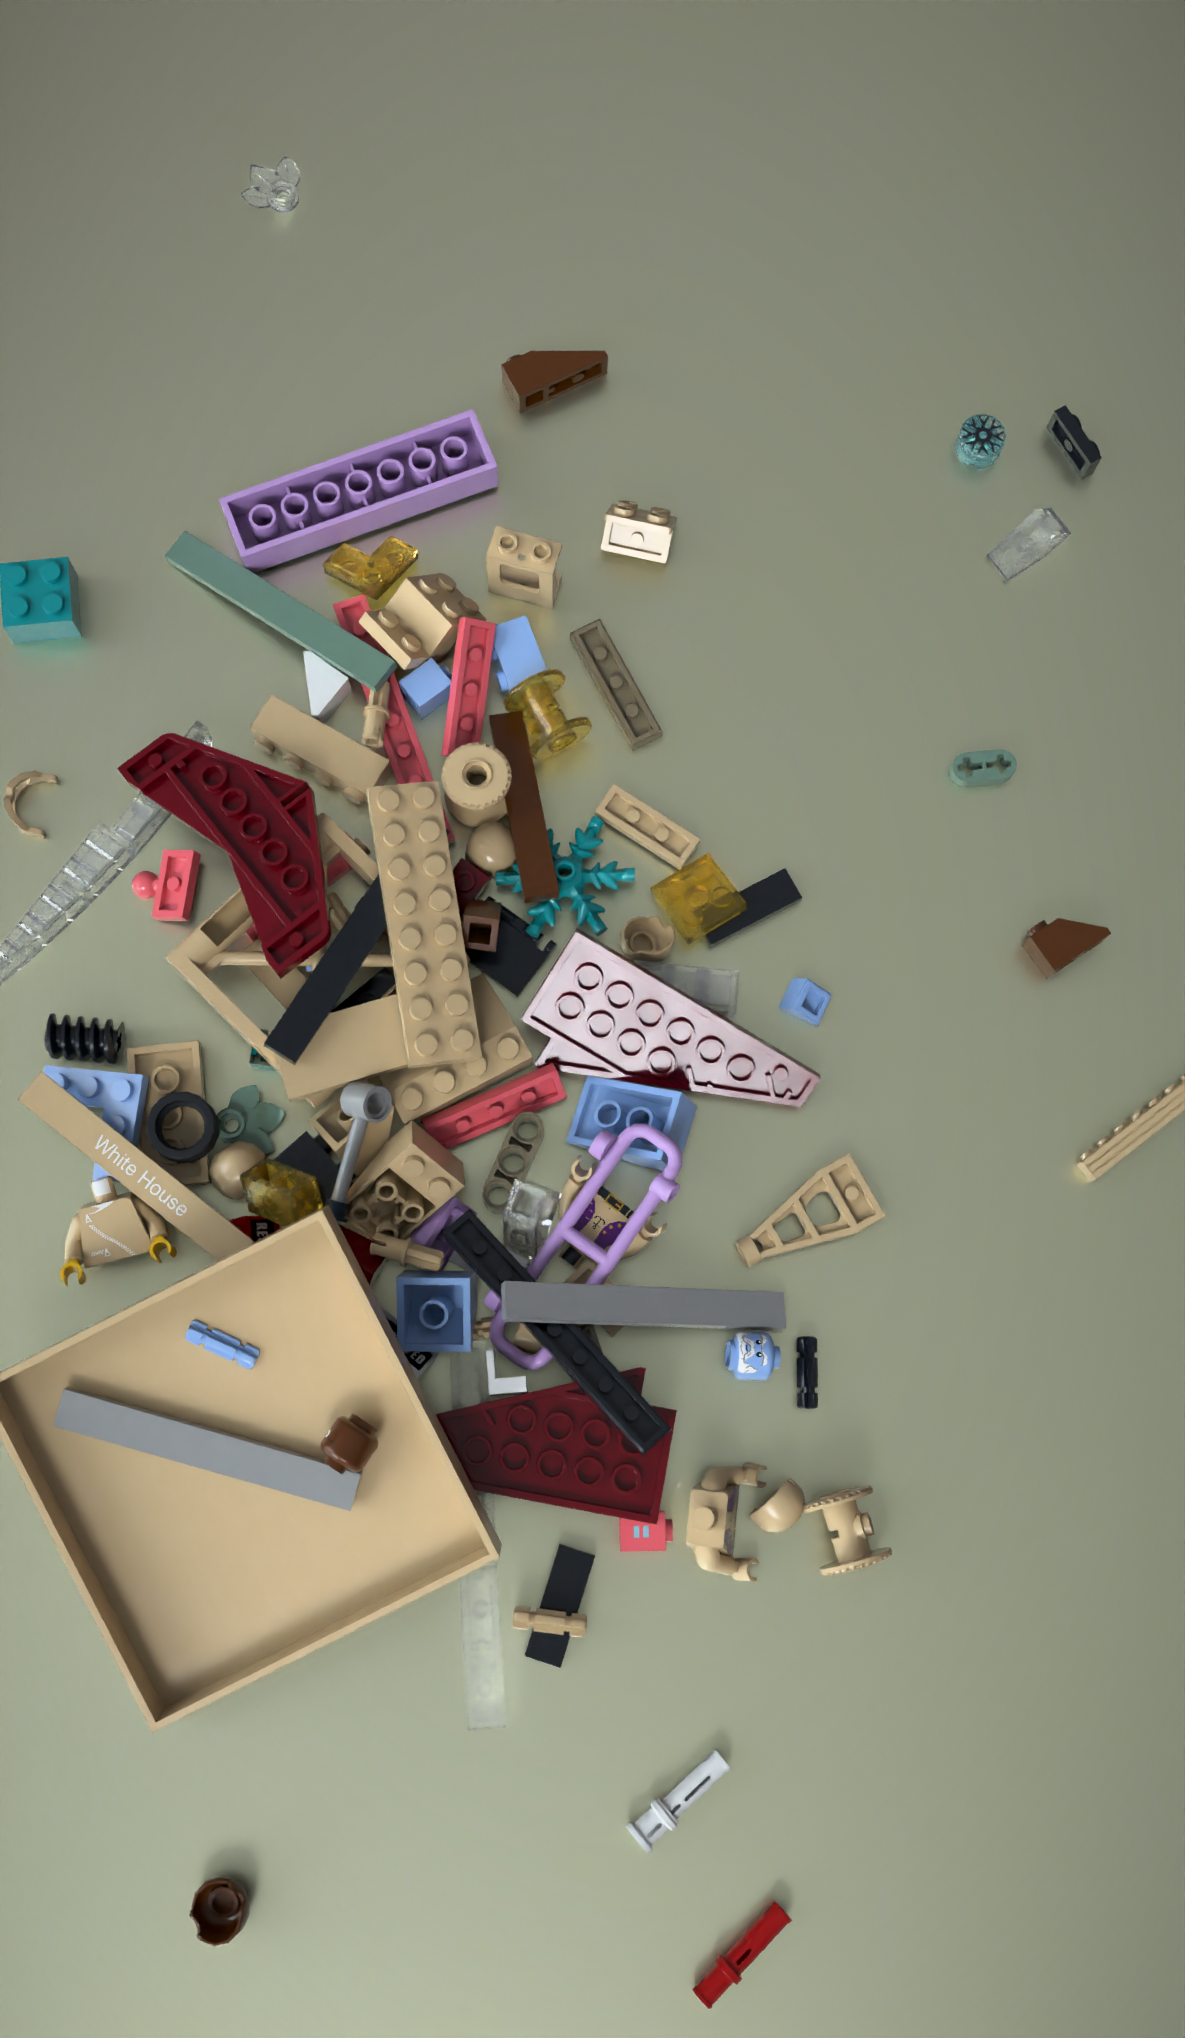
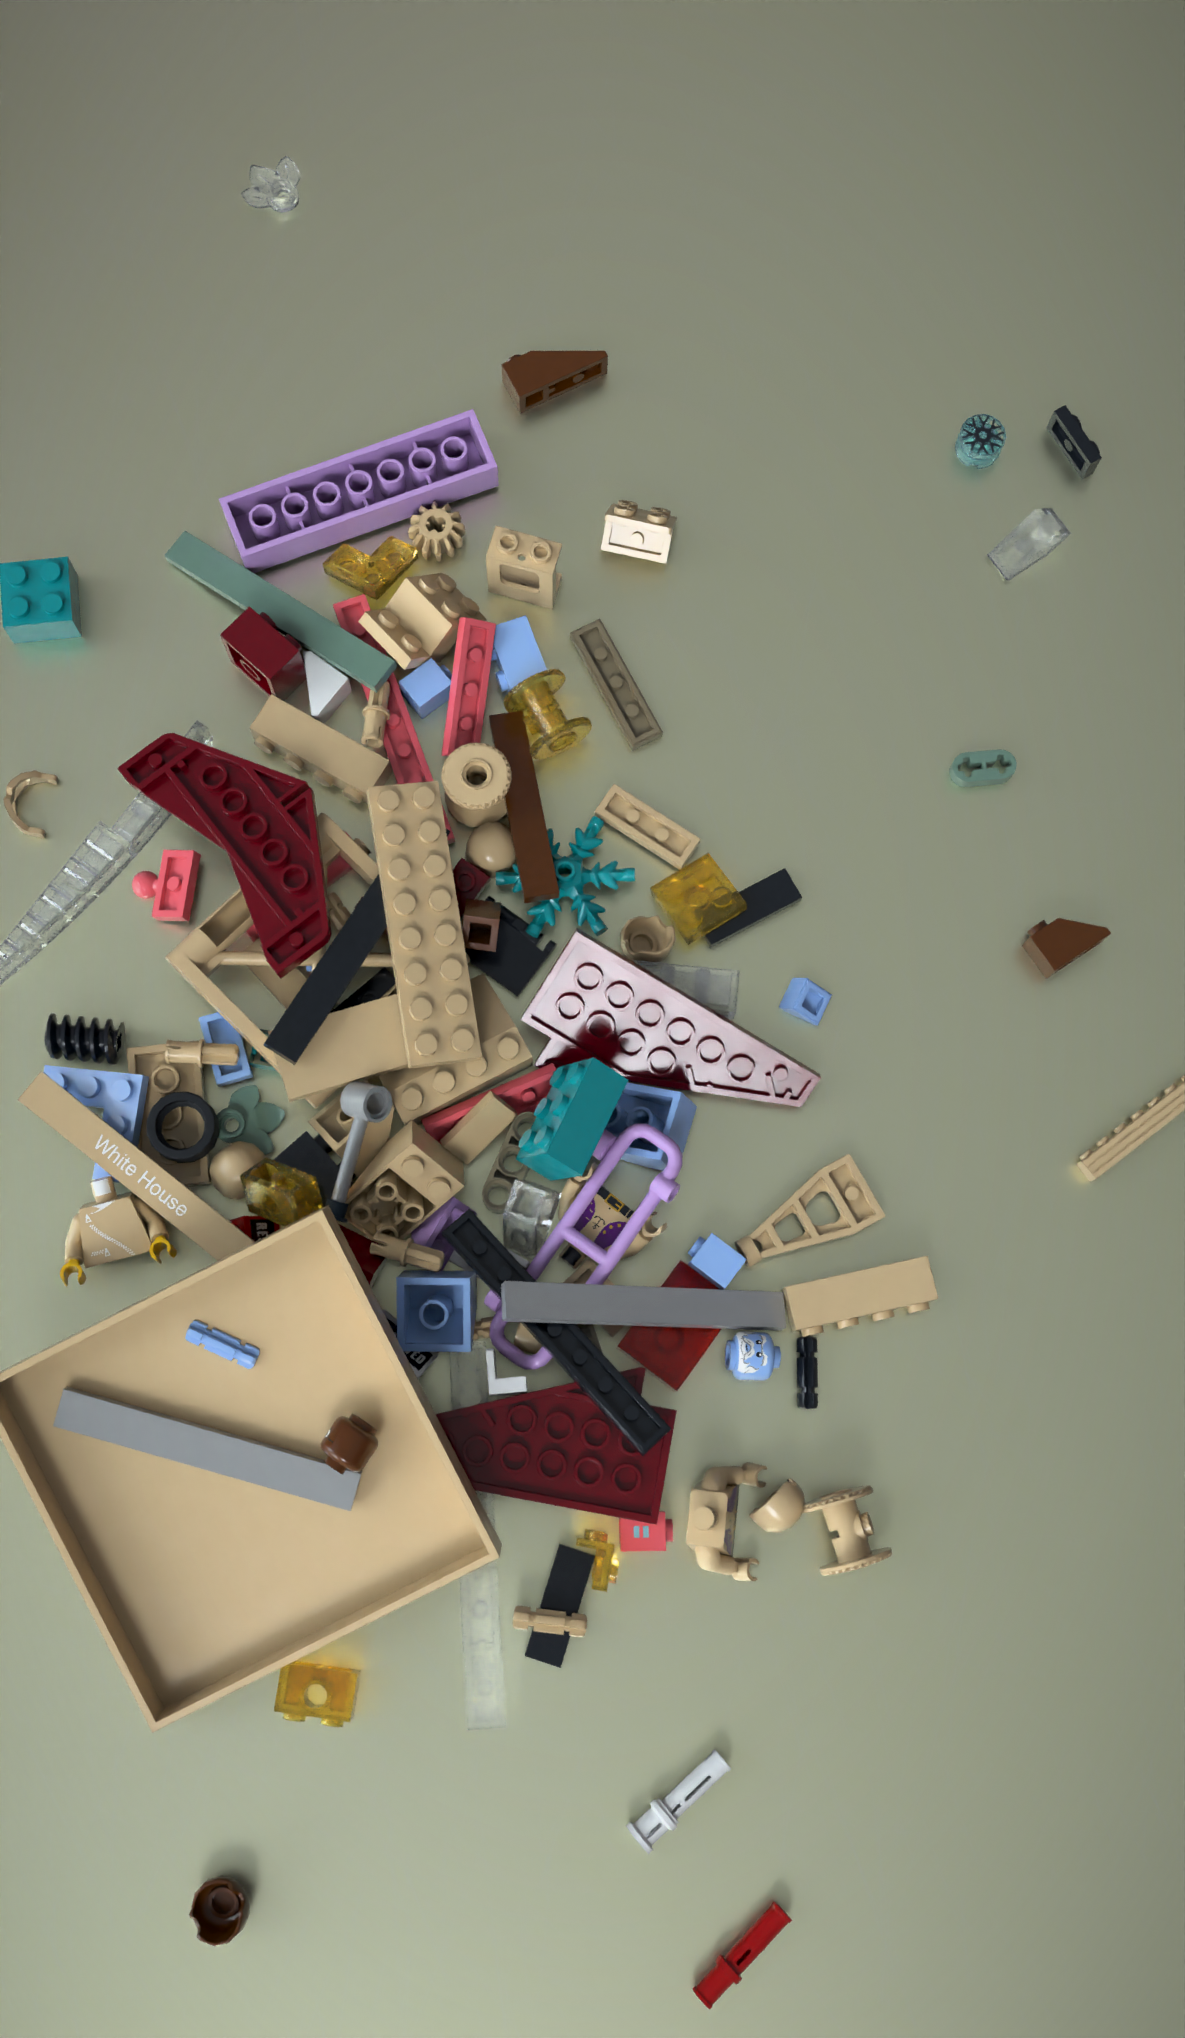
(201, 1053): none -> tan axle
(218, 1030): none -> light blue plate
(265, 654): none -> dark red brick
(338, 1682): none -> clear yellow brick
(436, 531): none -> tan gear
(478, 1127): none -> tan tile
(571, 1119): none -> teal brick
(605, 1566): none -> clear yellow bracket
(670, 1351): none -> clear red slope
(715, 1260): none -> light blue brick
(860, 1294): none -> tan brick

